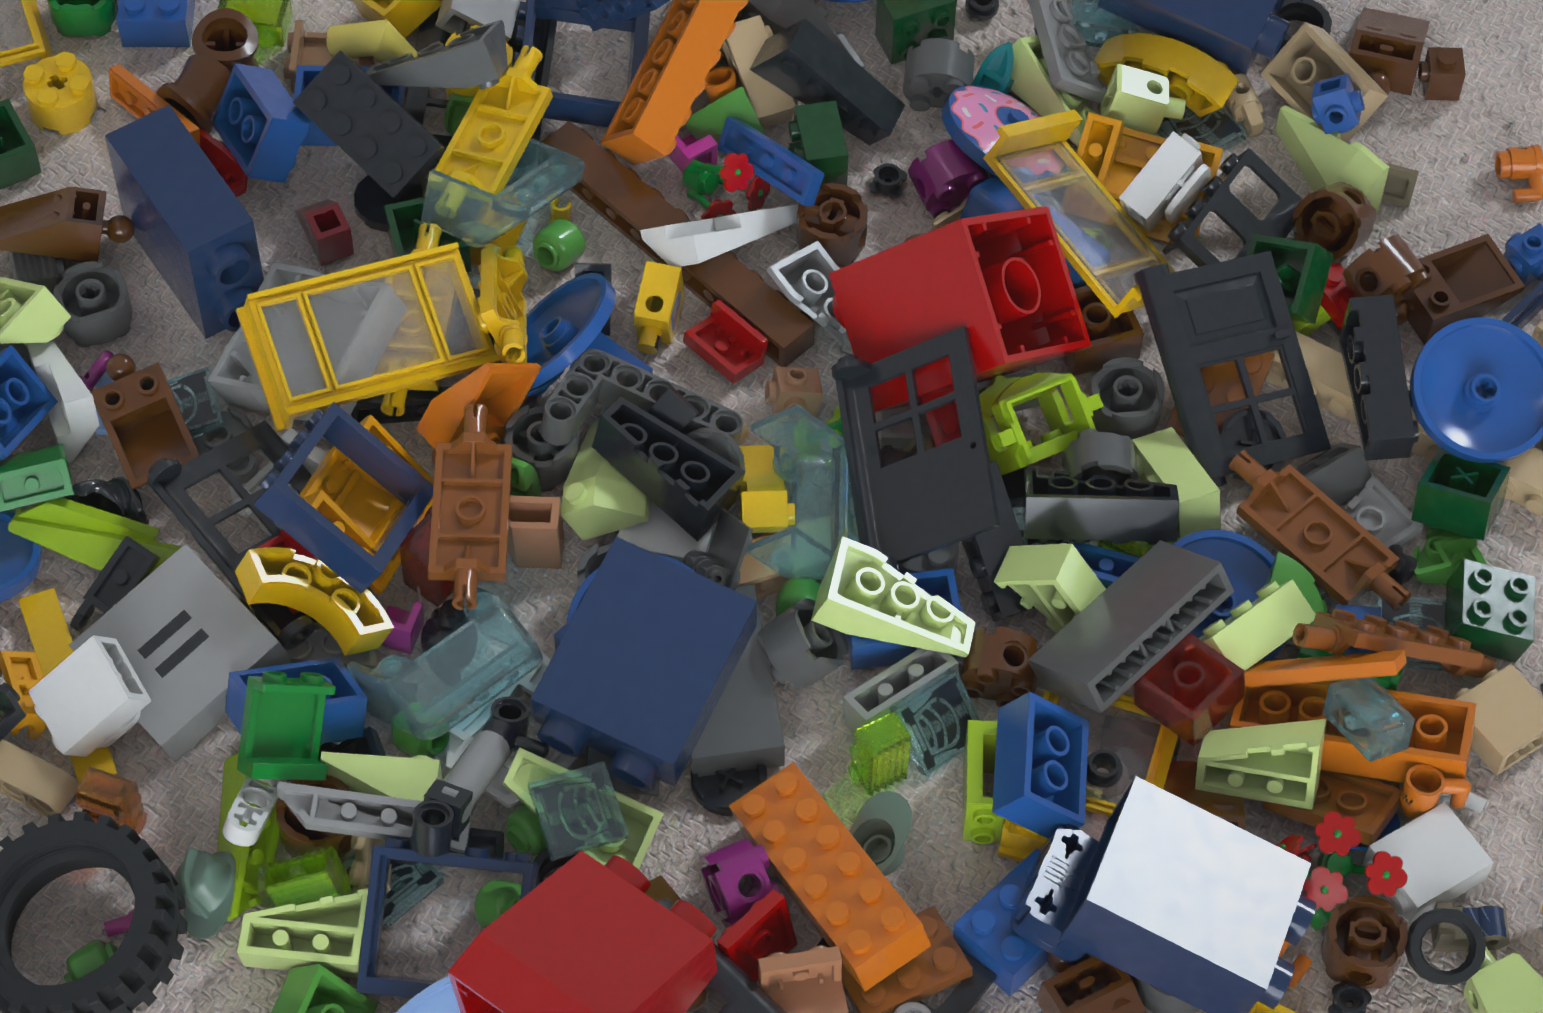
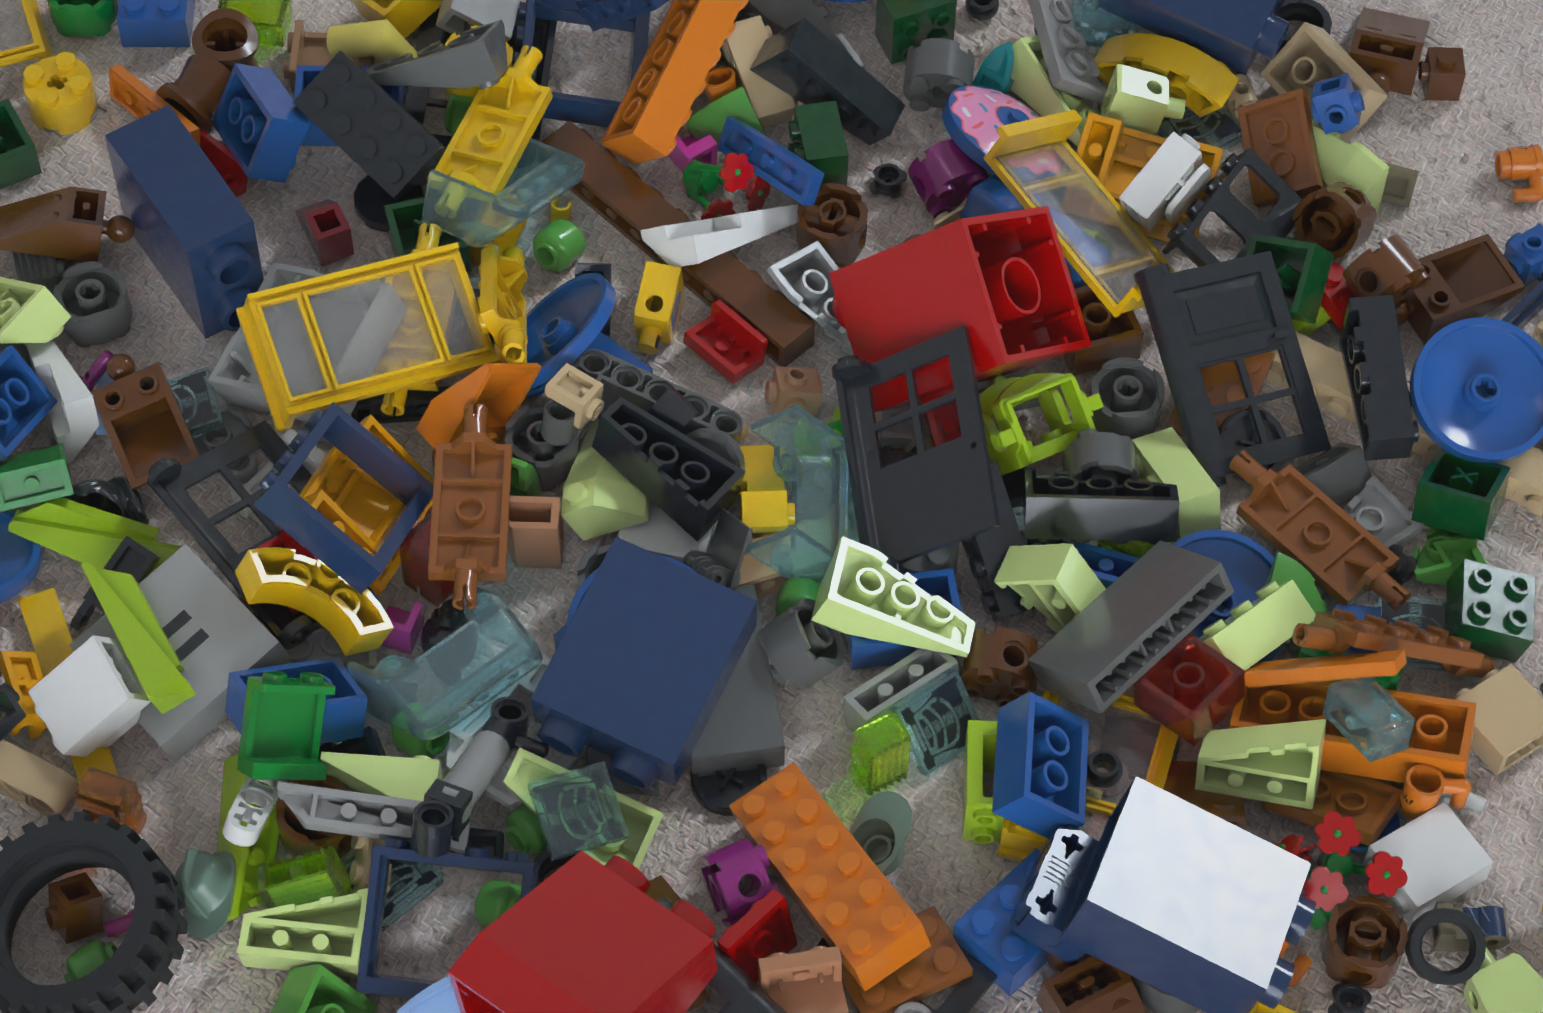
(75, 908): none -> reddish brown brick
(141, 637): none -> lime wedge
(576, 392): none -> tan bracket
(1284, 138): none -> dark orange plate

